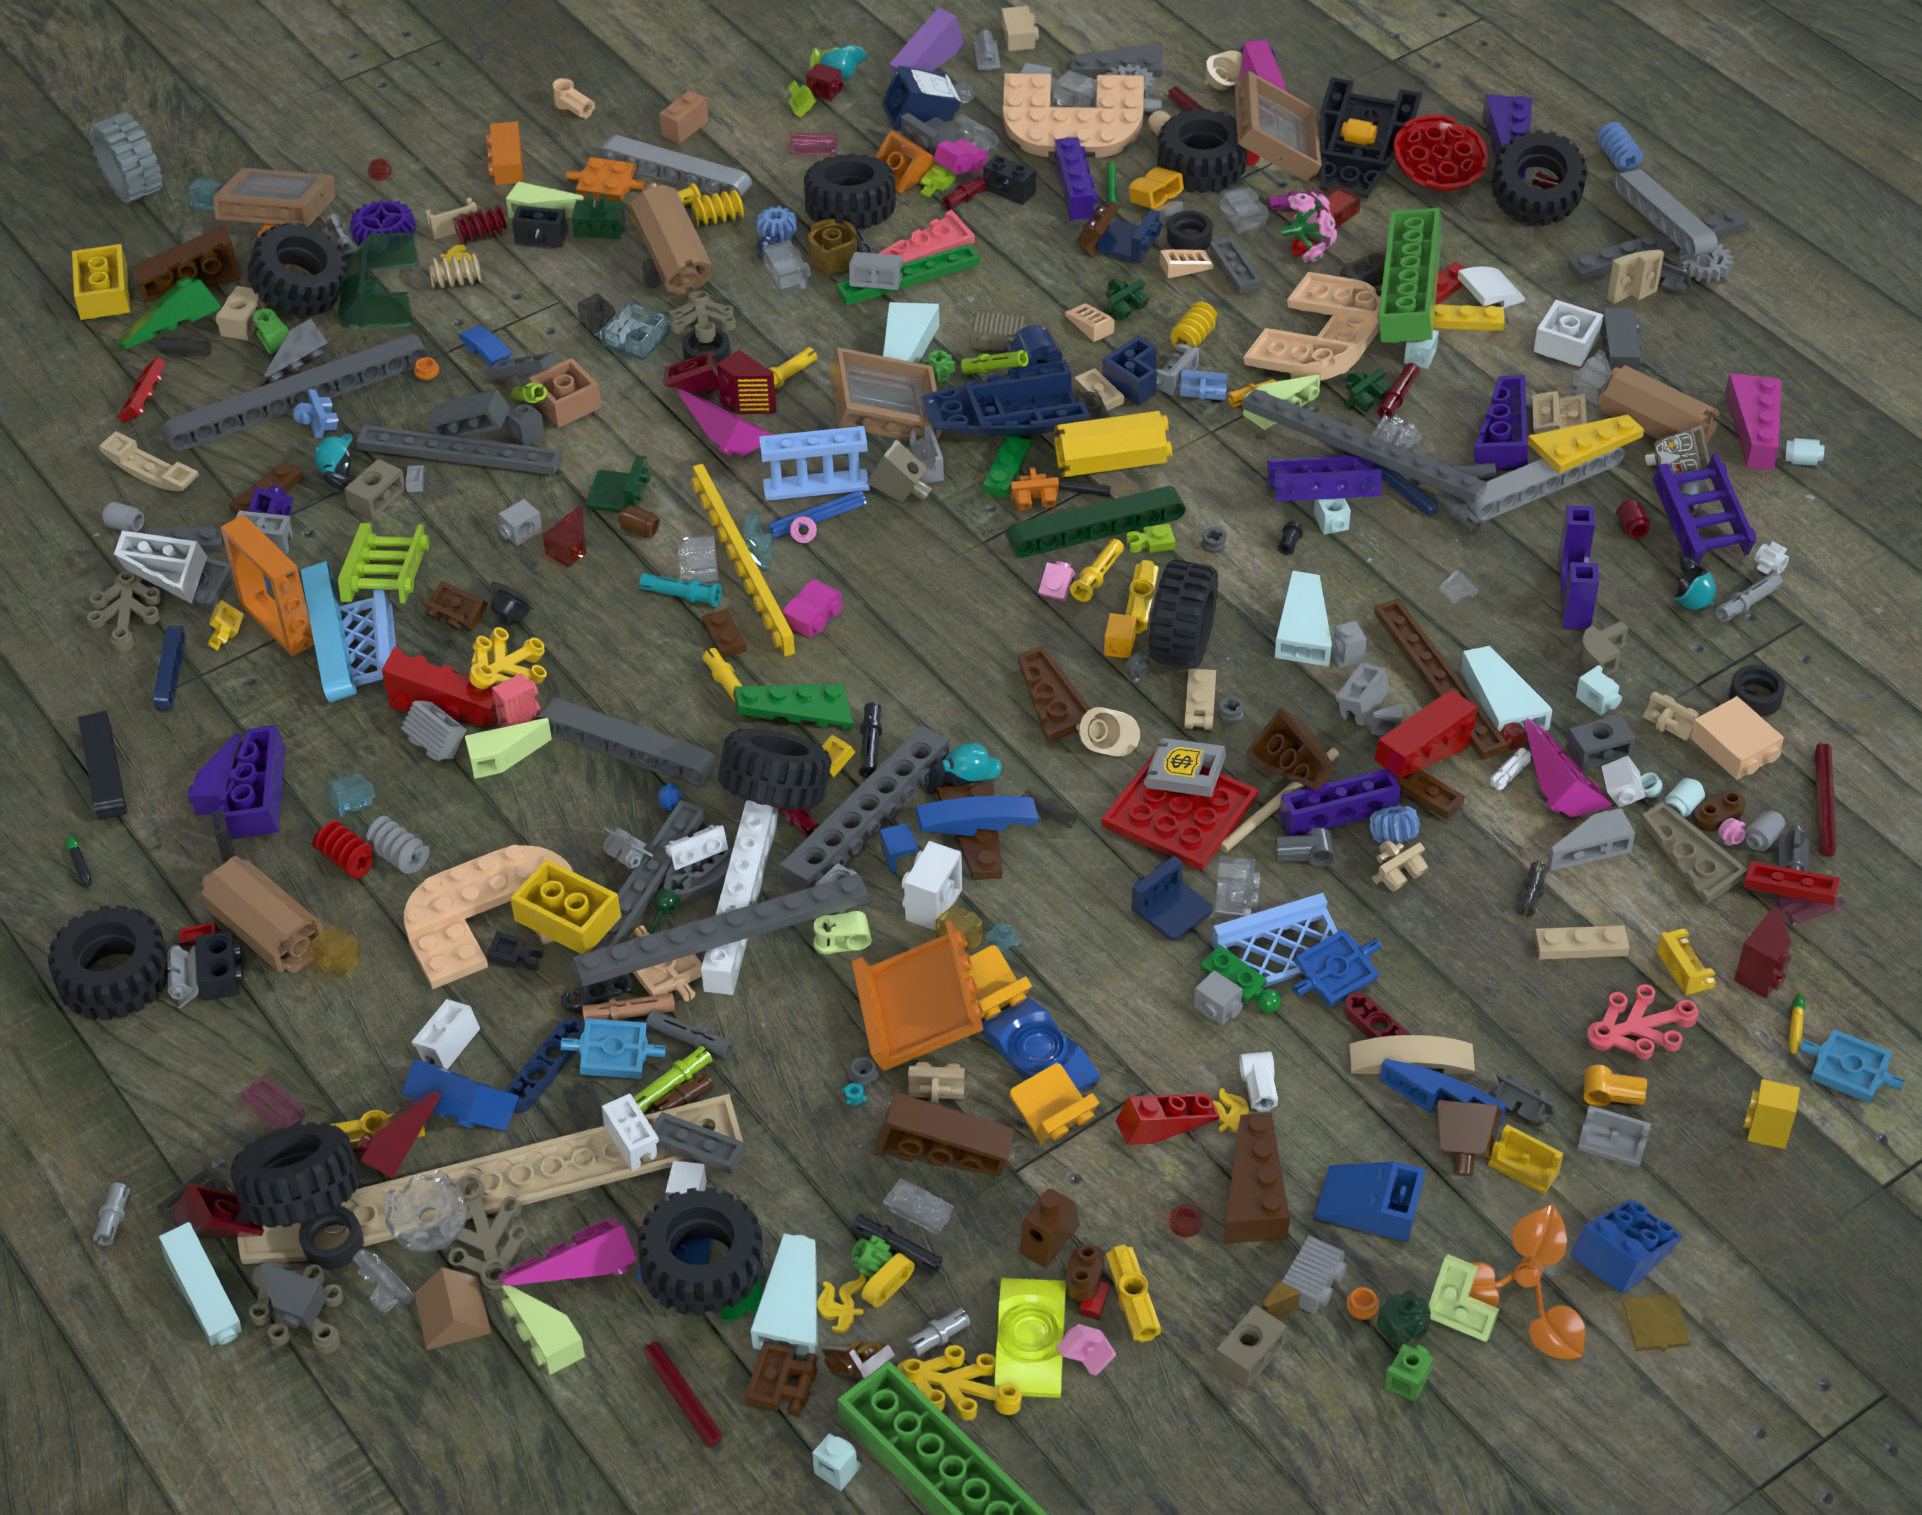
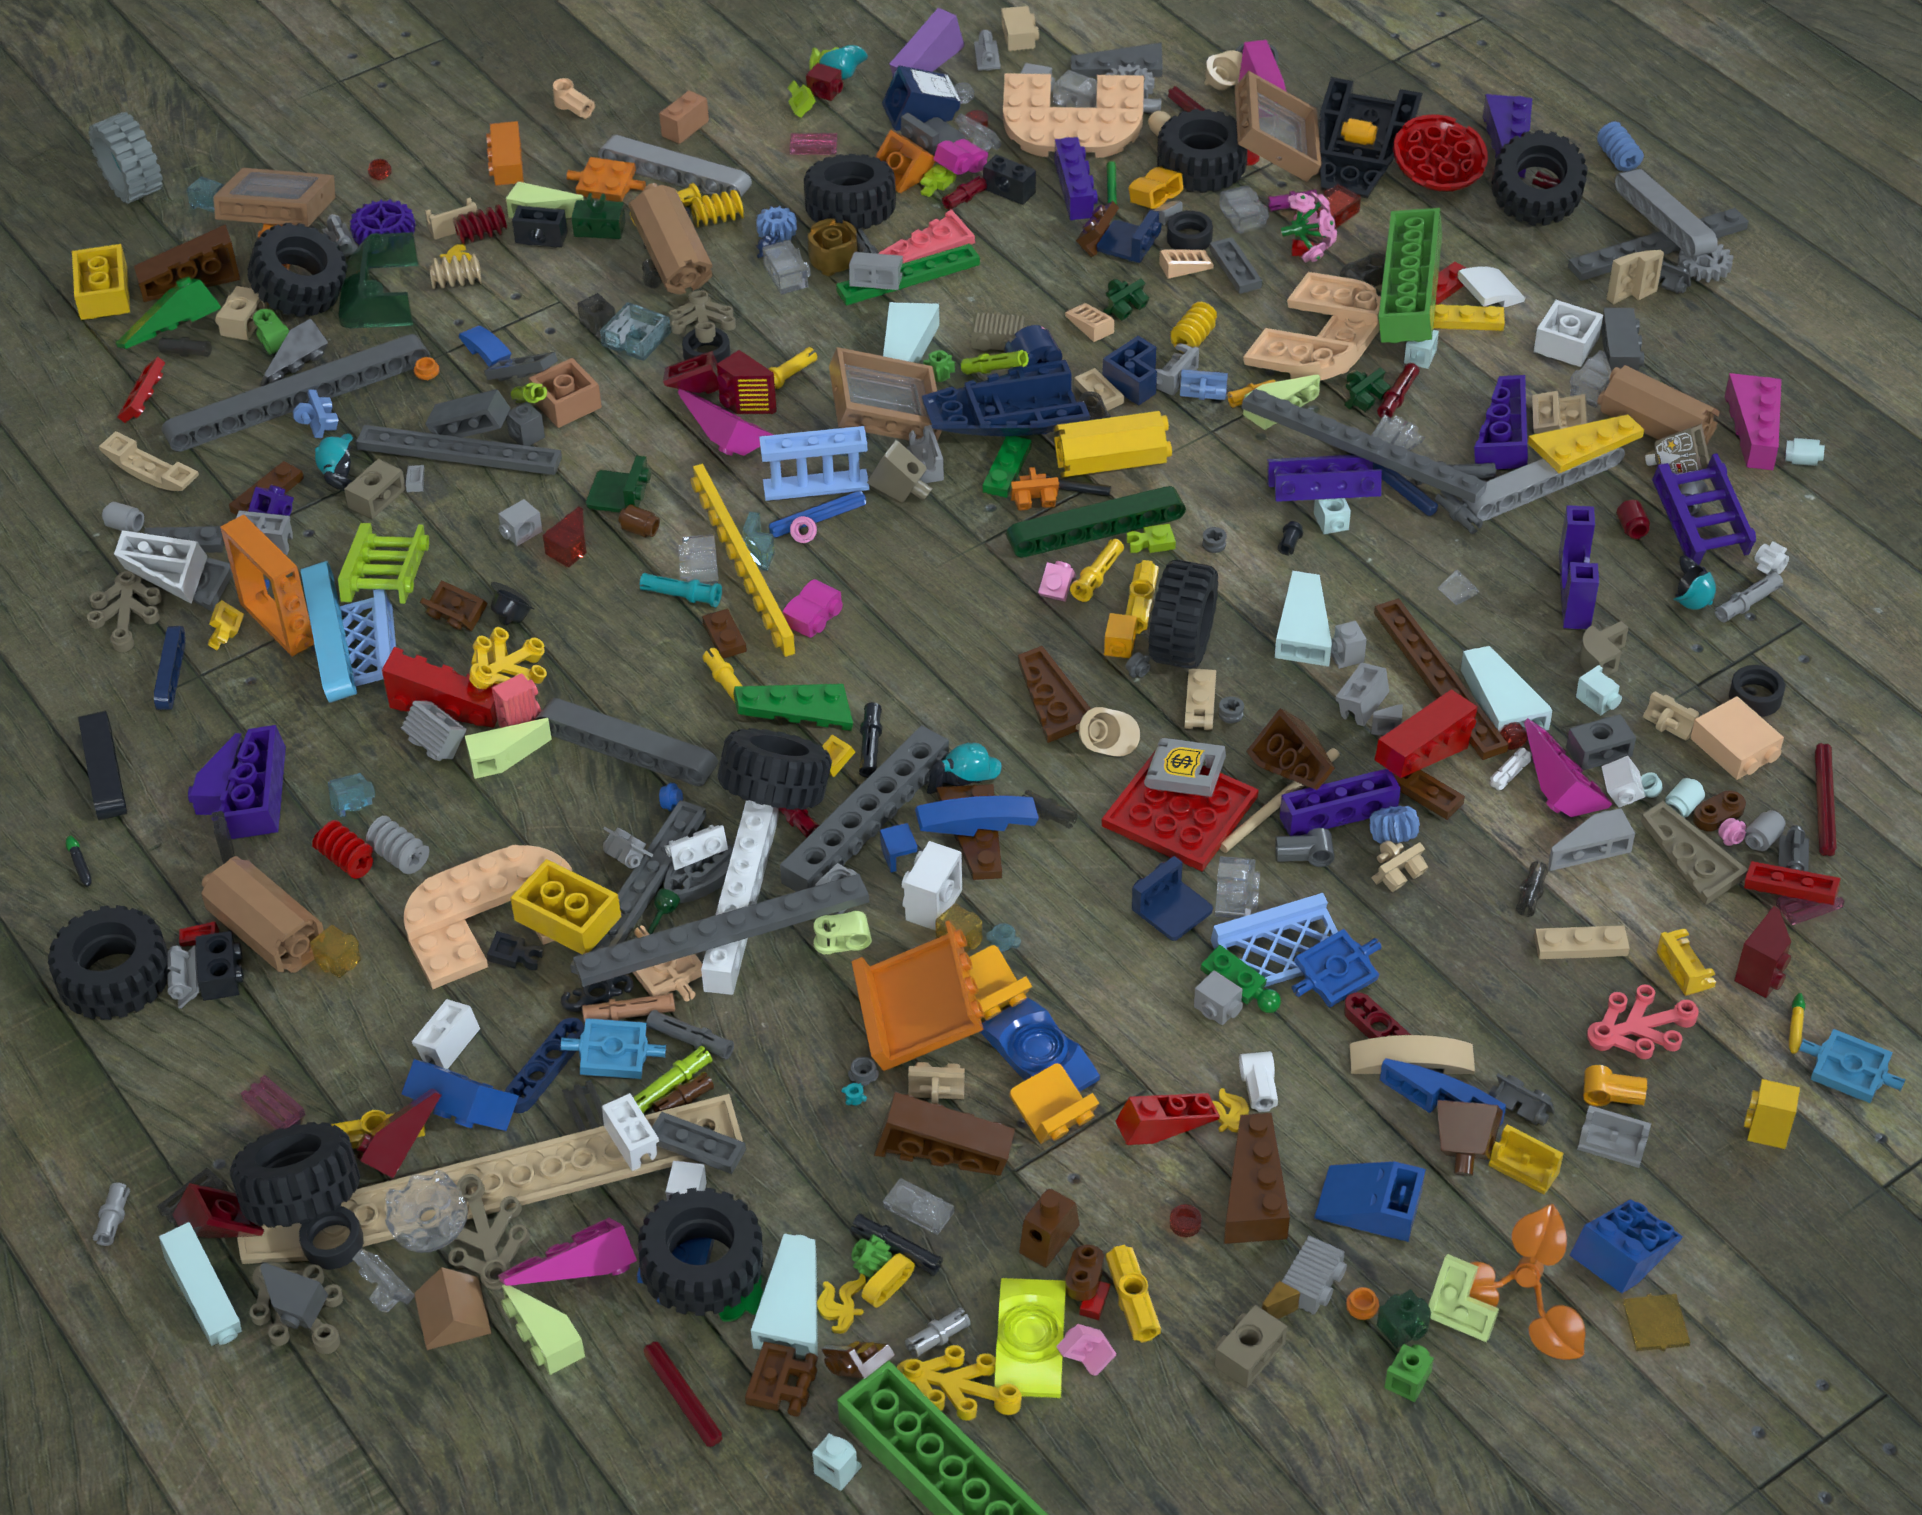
(979, 116): none -> clear red tile

